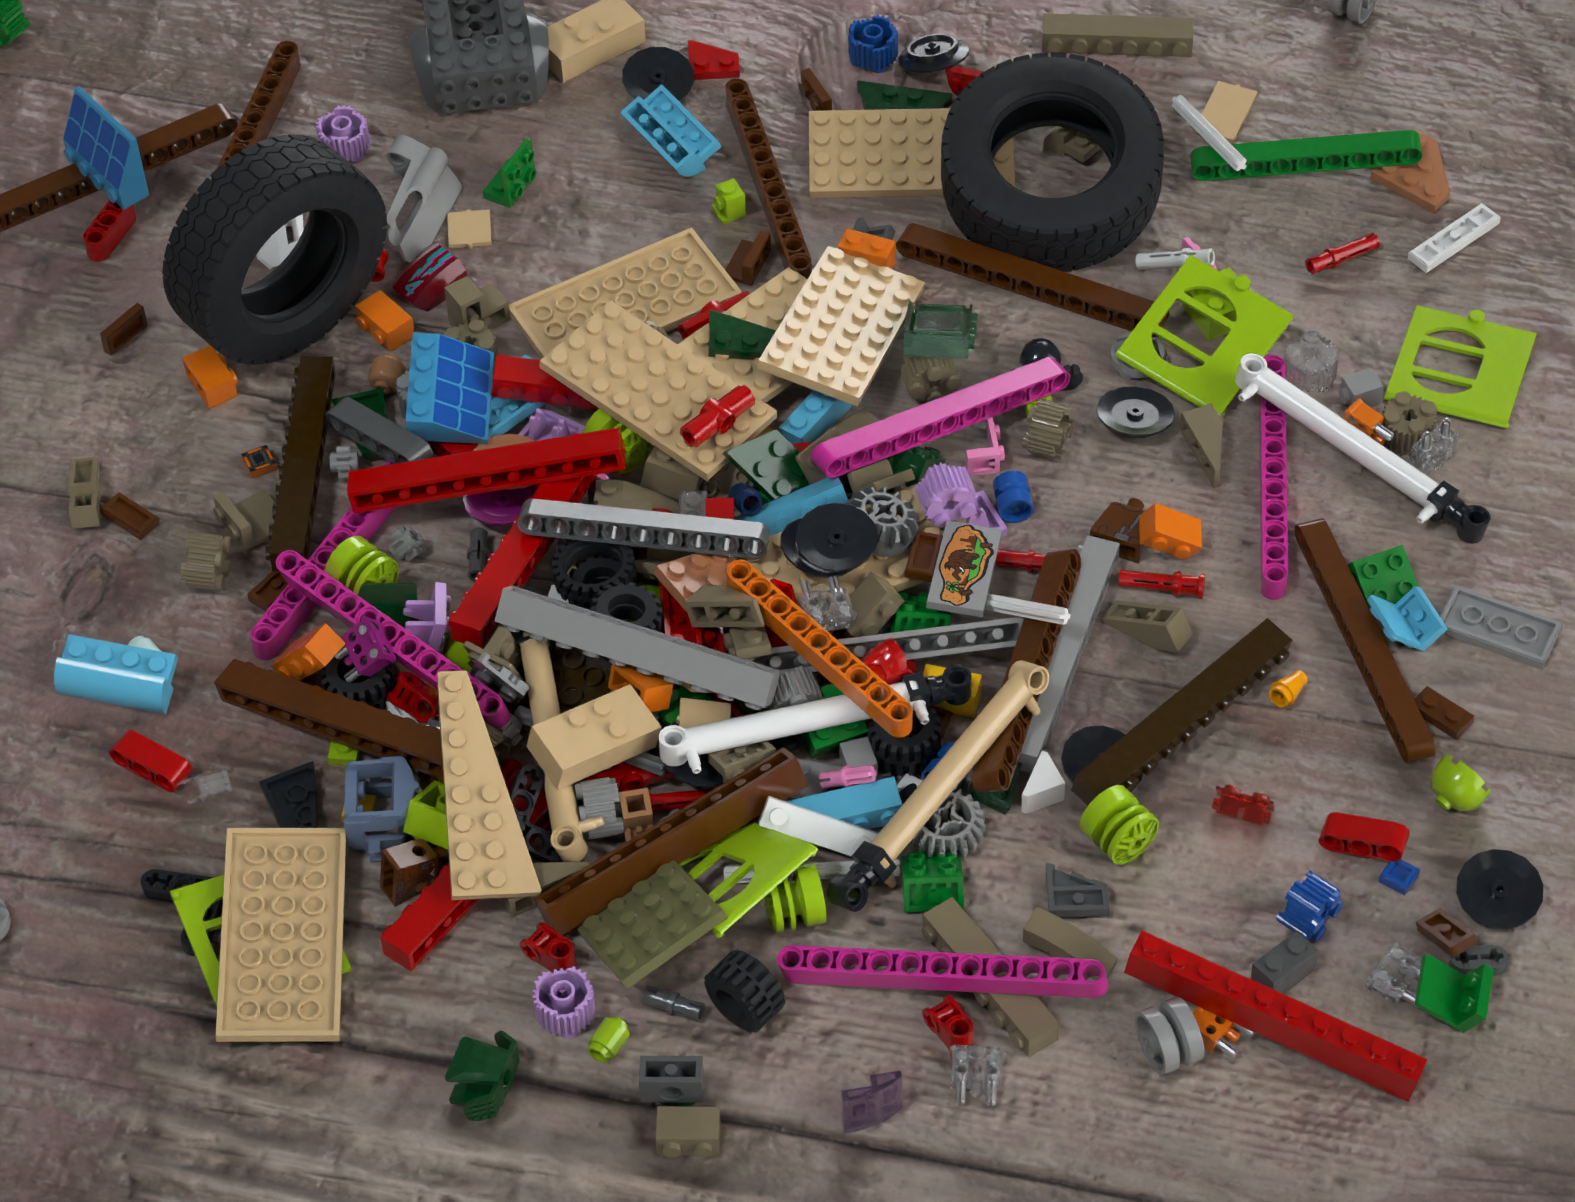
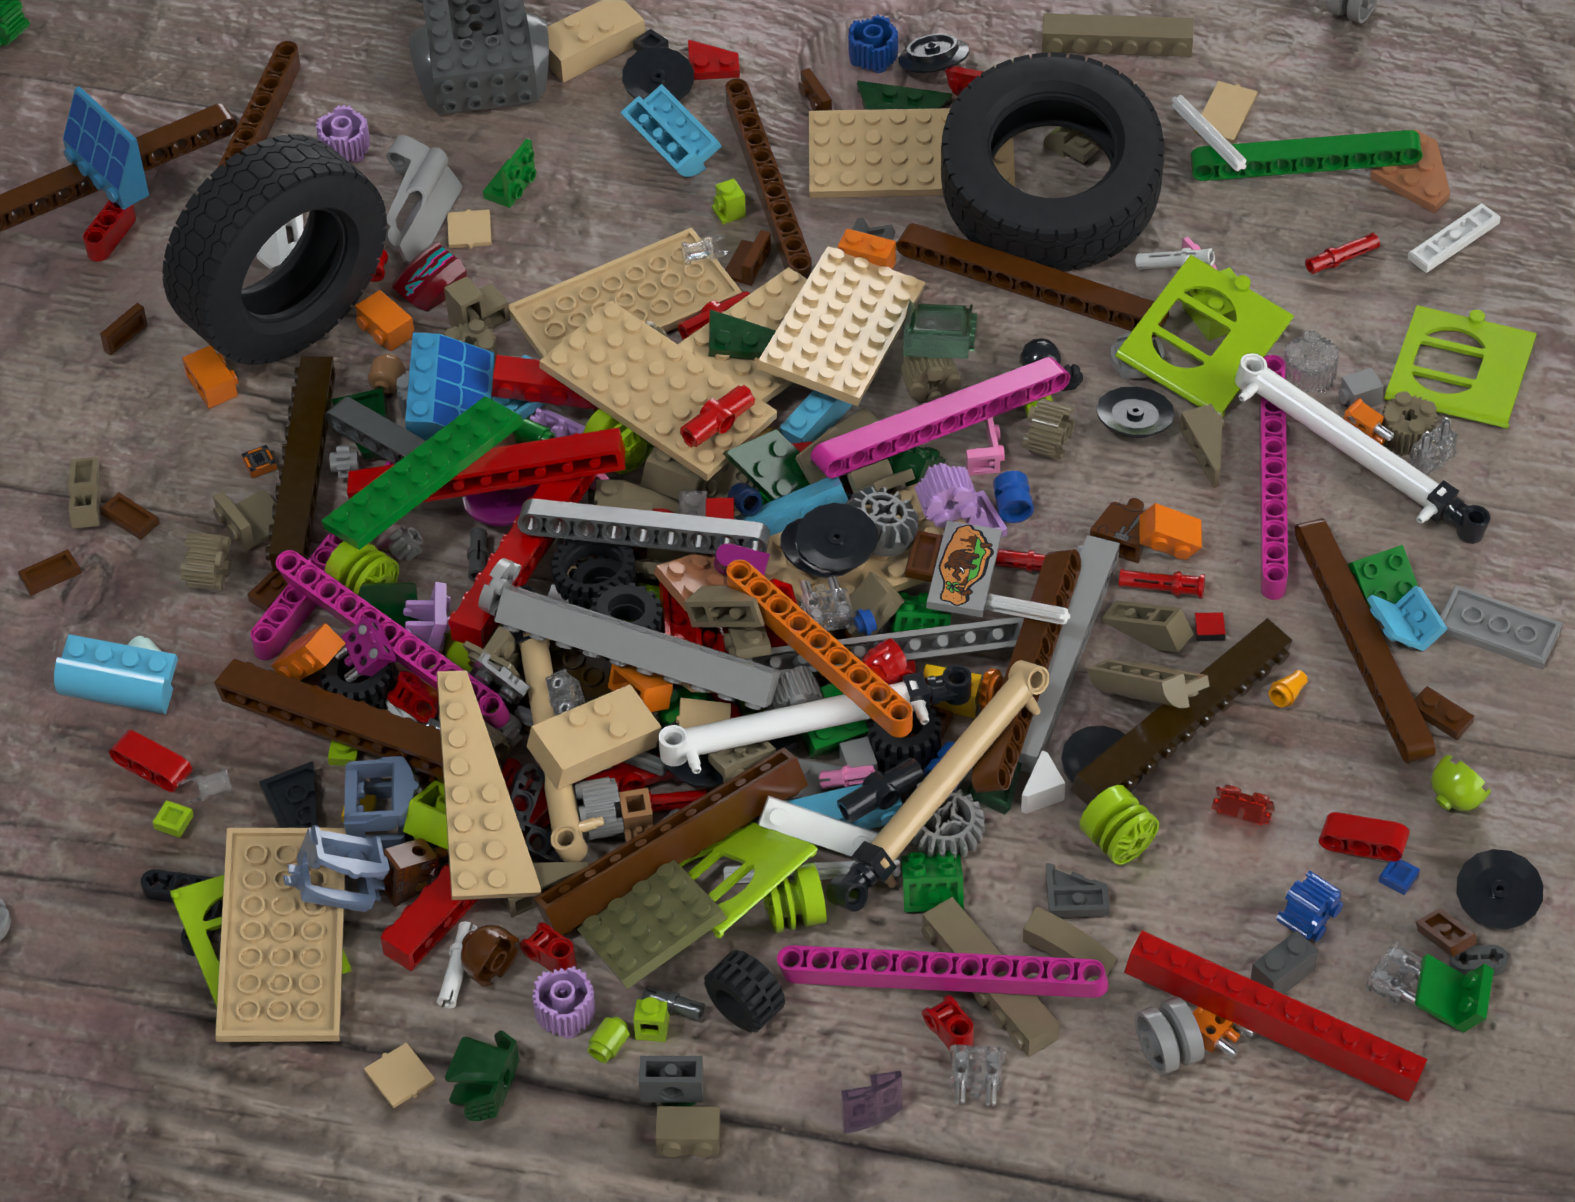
(49, 572): none -> reddish brown tile
(173, 819): none -> lime plate
(346, 854): none -> sand blue animal
(399, 1075): none -> tan piece
(422, 472): none -> green plate
(454, 972): none -> white pin
(488, 953): none -> reddish brown cylinder
(503, 576): none -> light grey plate
(532, 431): none -> green brick
(564, 692): none -> clear piece
(650, 39): none -> black plate
(651, 1012): none -> lime brick
(702, 249): none -> clear piece
(729, 552): none -> magenta leg
(865, 622): none -> blue plate
(880, 790): none -> black piece
(990, 686): none -> orange gear
(1147, 682): none -> dark tan brick
(1210, 626): none -> red tile

